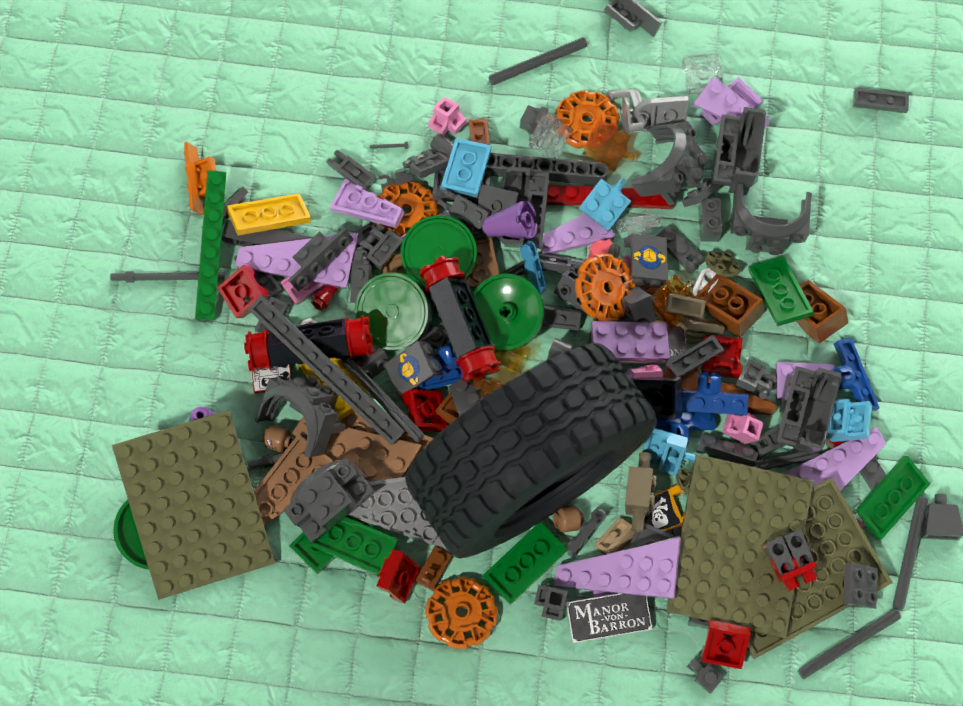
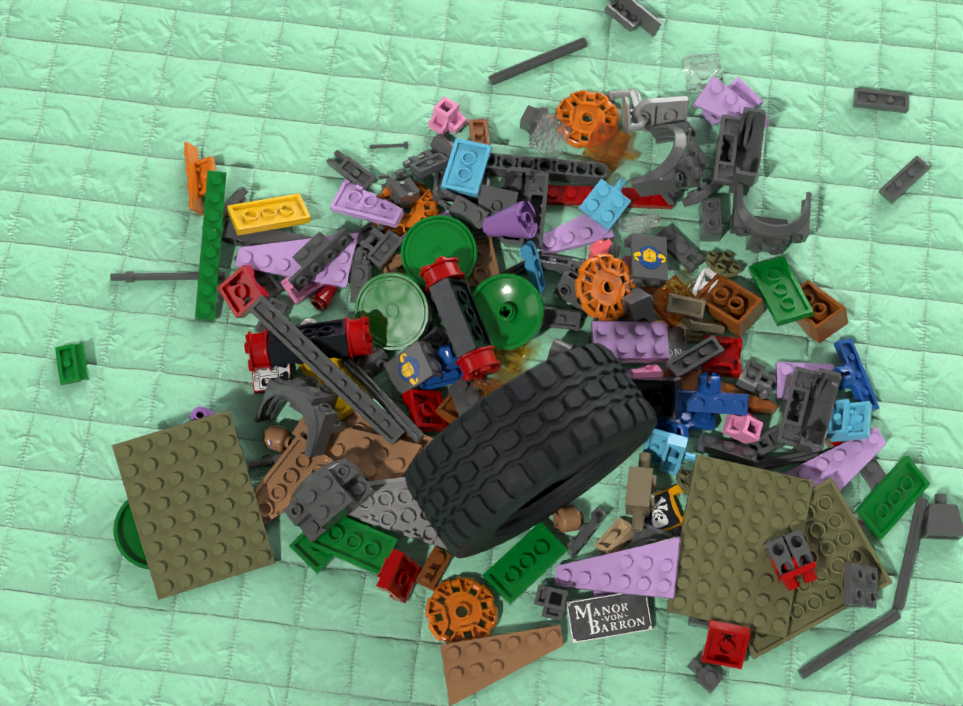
(72, 363): none -> green plate
(402, 192): none -> dark grey brick
(484, 660): none -> medium nougat wing
(904, 179): none -> dark grey plate

